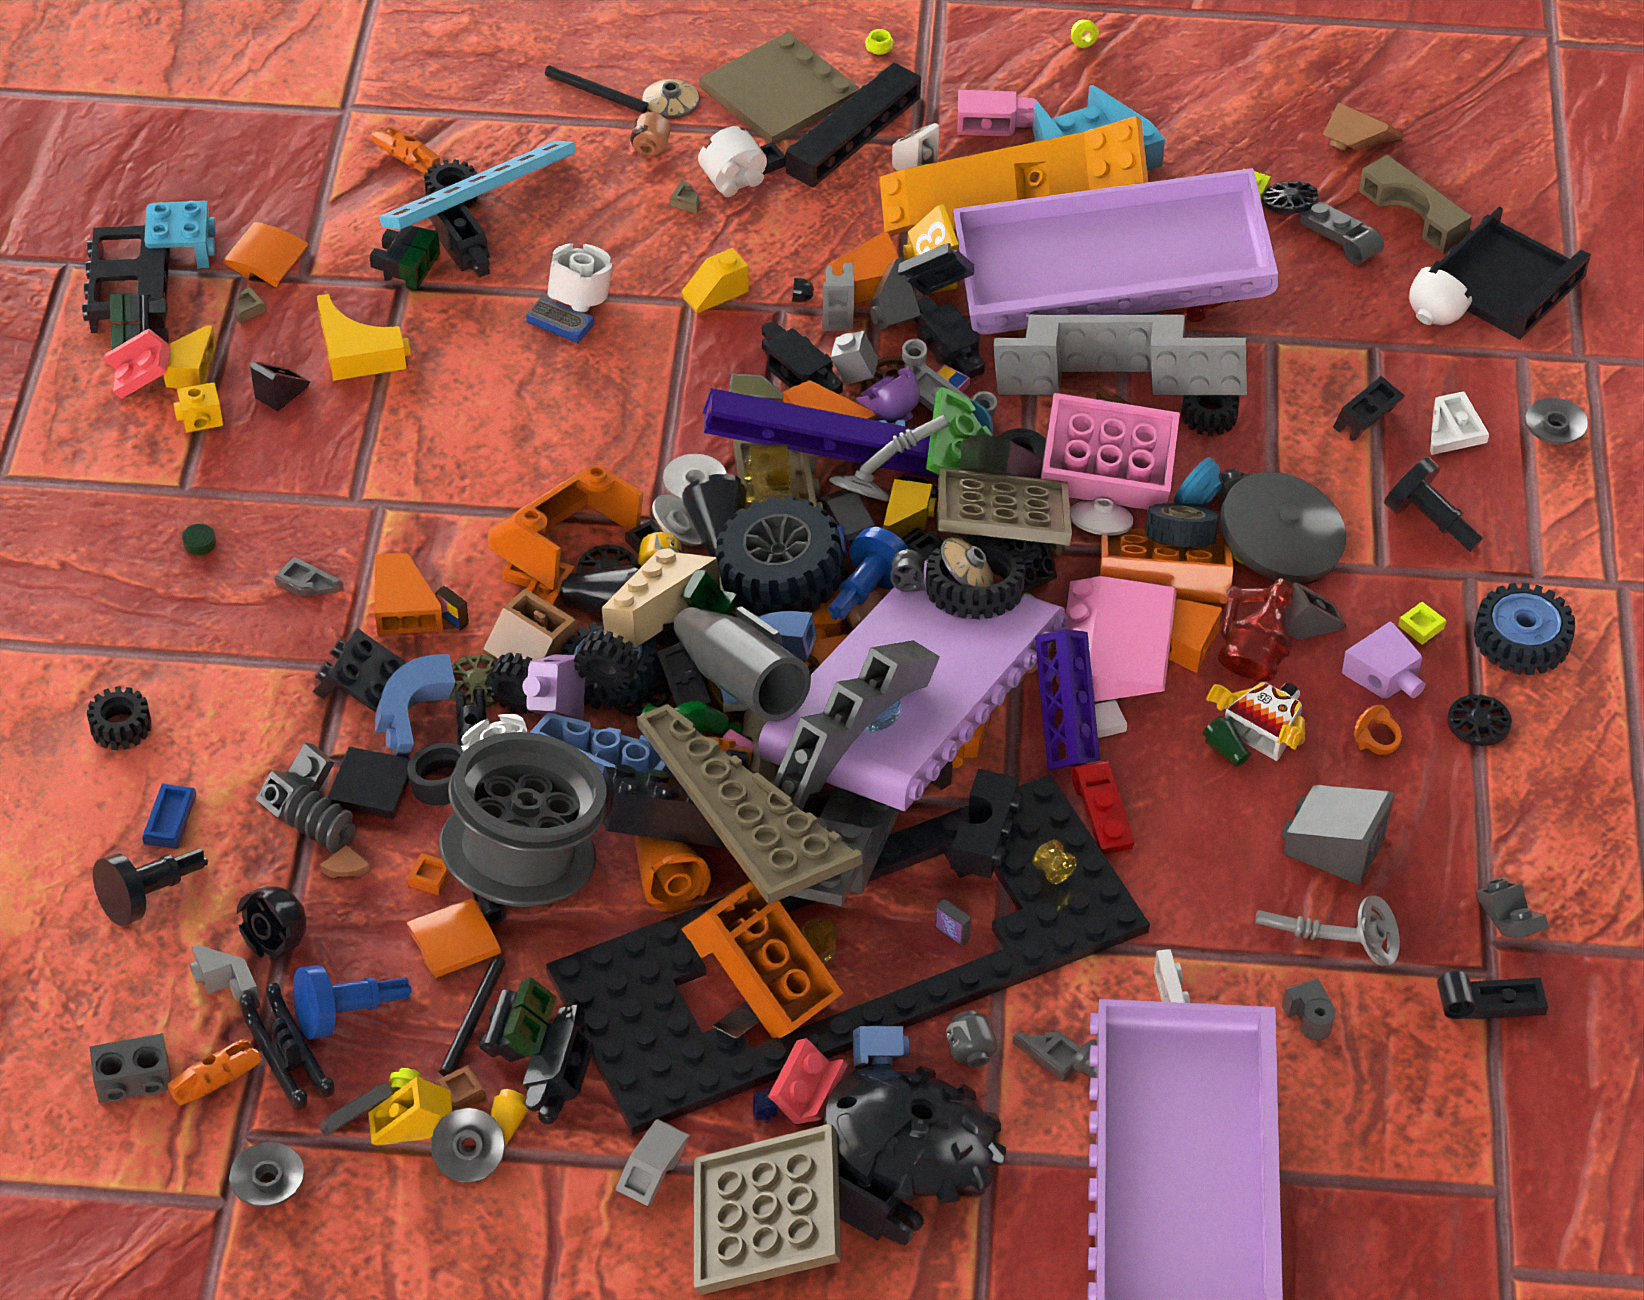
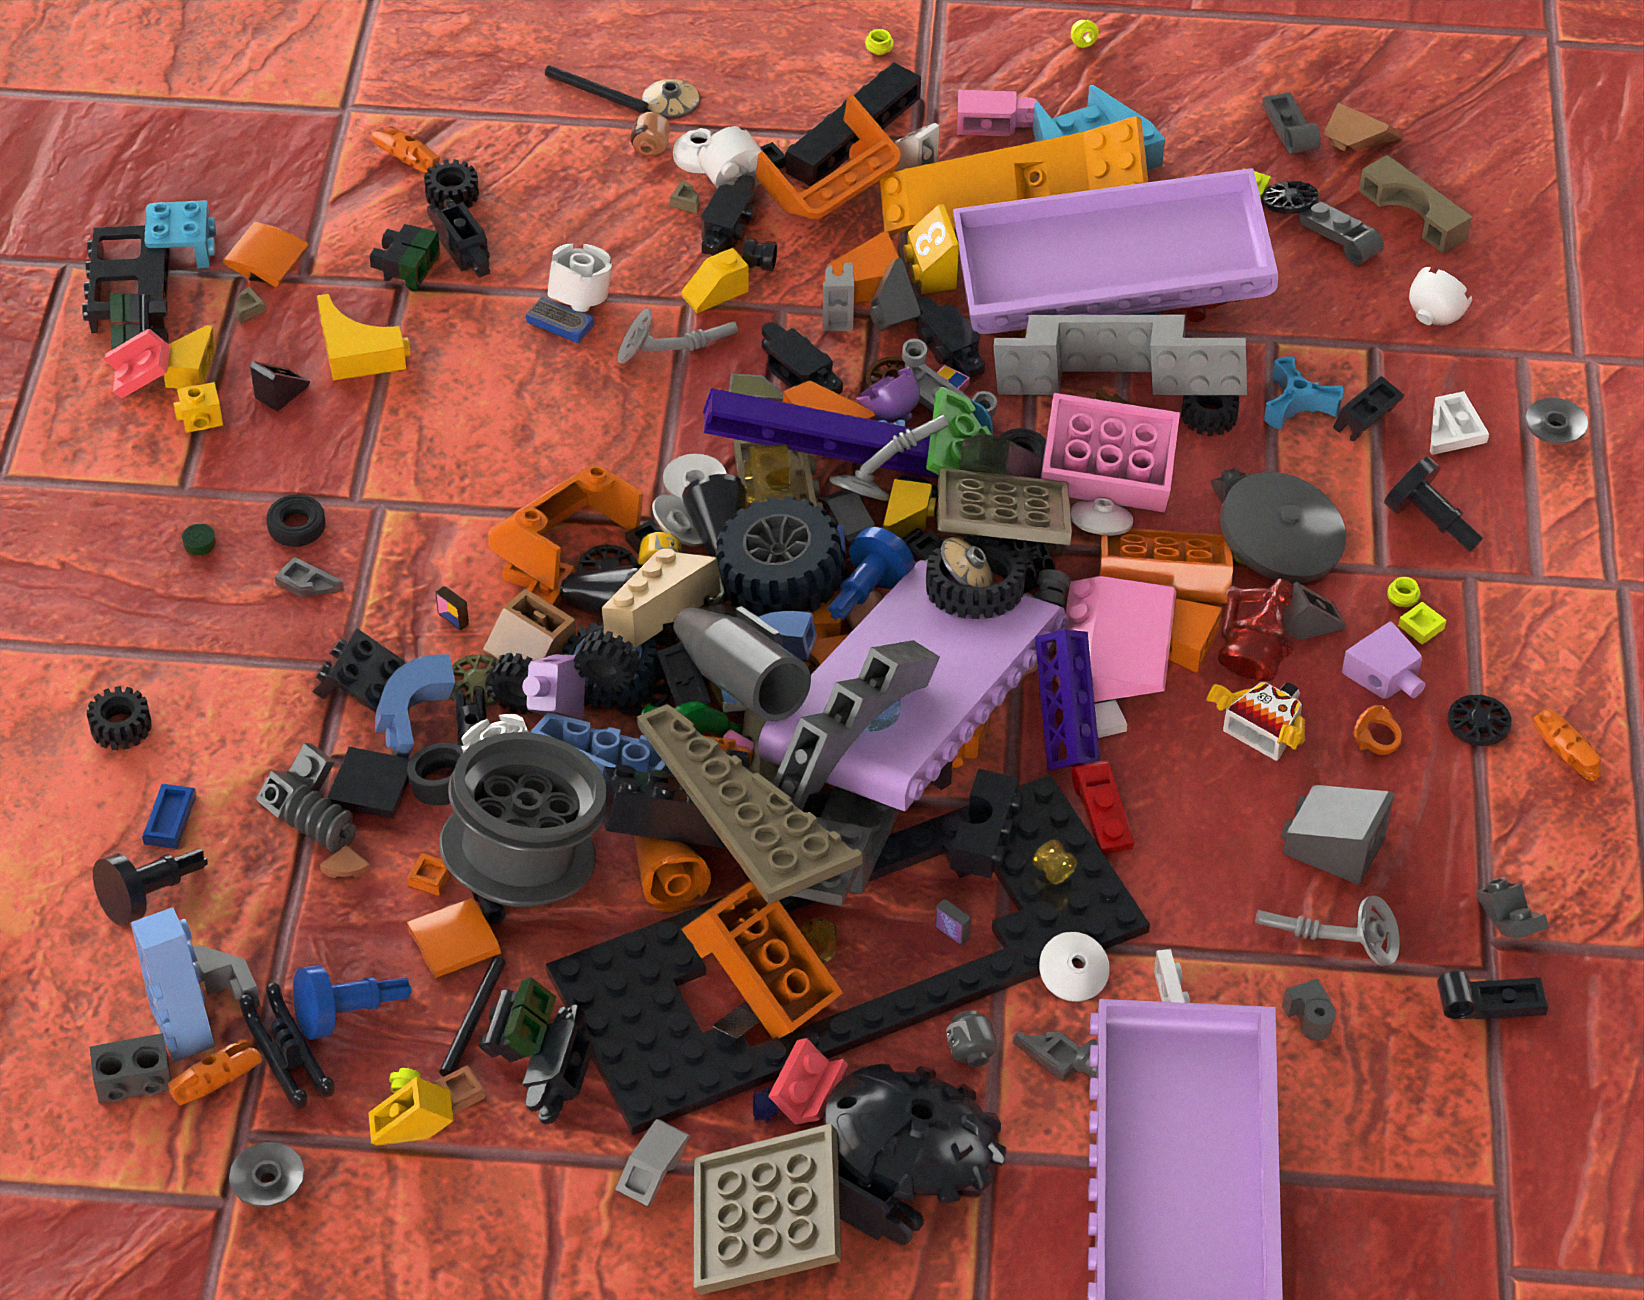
(173, 982): none -> light blue wedge
(271, 921): black cylinder -> none
(290, 506): none -> black tyre
(355, 1109): dark grey tile -> none
(403, 597): orange slope -> none
(449, 1150): flat silver dish -> none
(477, 185): medium azure tile -> none
(509, 1111): yellow cone -> none
(639, 338): none -> light grey dish
(687, 152): none -> white piece
(705, 594): dark green bracket -> none
(728, 215): none -> black hinge
(760, 254): none -> black wheel
(779, 88): dark tan plate -> none
(802, 290): black hinge -> none
(854, 357): light grey brick -> none
(869, 162): none -> orange windscreen
(879, 1045): medium blue brick -> none
(912, 576): dark grey wheel -> none
(936, 269): black plate -> none
(1052, 587): none -> dark grey wheel
(1065, 979): none -> white dish
(1181, 525): black wheel -> none
(1200, 485): dark azure piece -> none
(1225, 739): dark green cone -> none
(1291, 124): none -> dark grey plate
(1299, 395): none -> dark azure piece
(1404, 592): none -> neon yellow plate
(1511, 275): black panel -> none
(1524, 628): wheel -> none
(1568, 743): none -> orange hinge

